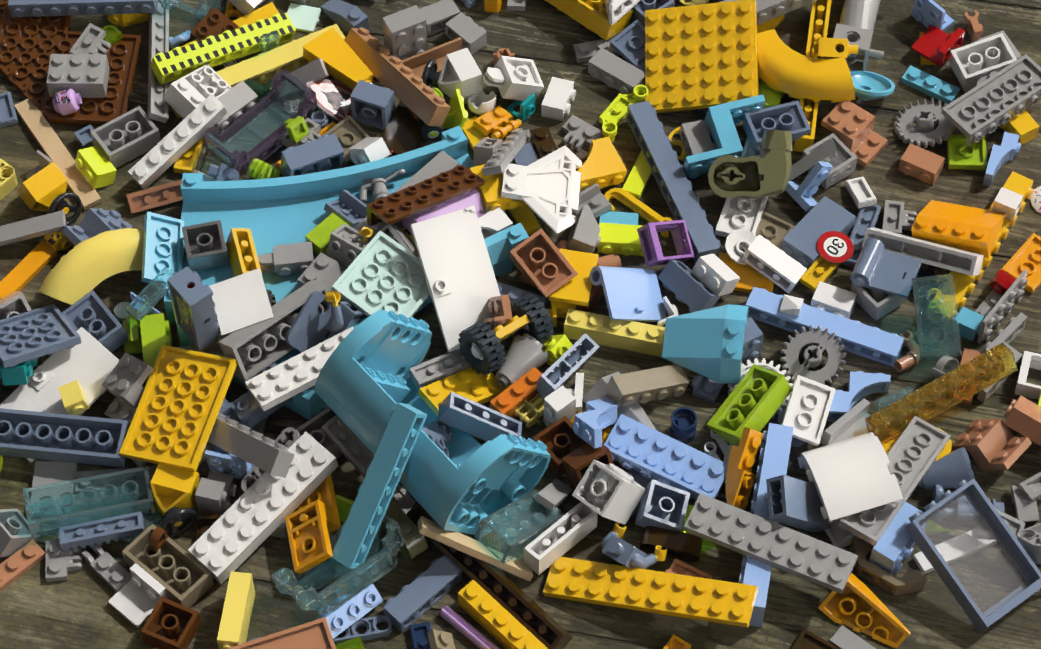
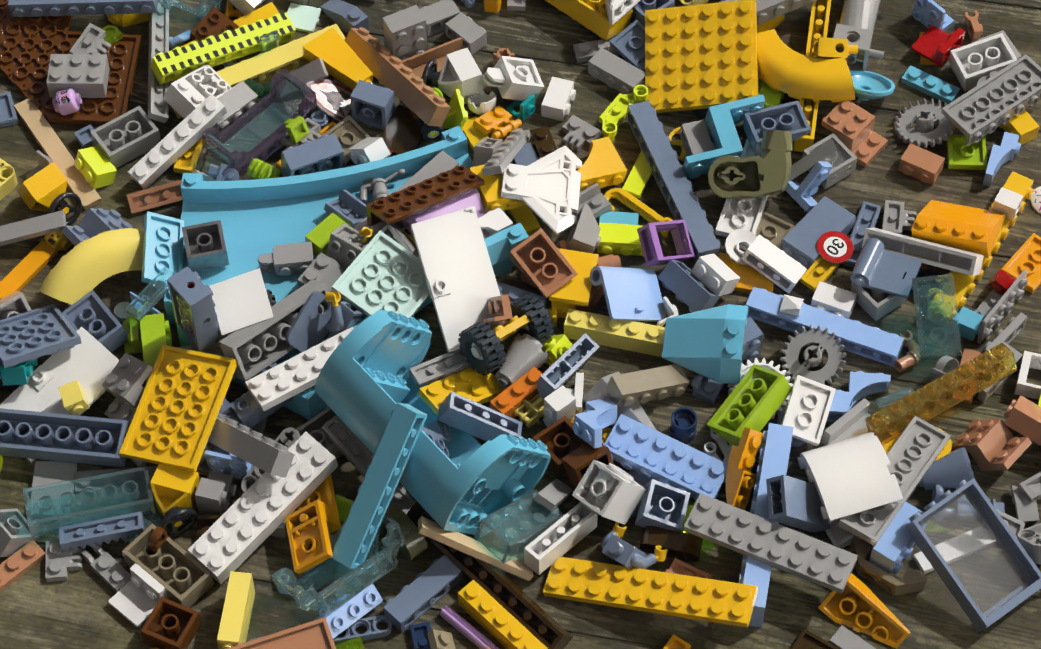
(242, 251): yellow brick -> none
(860, 192): white tile -> none

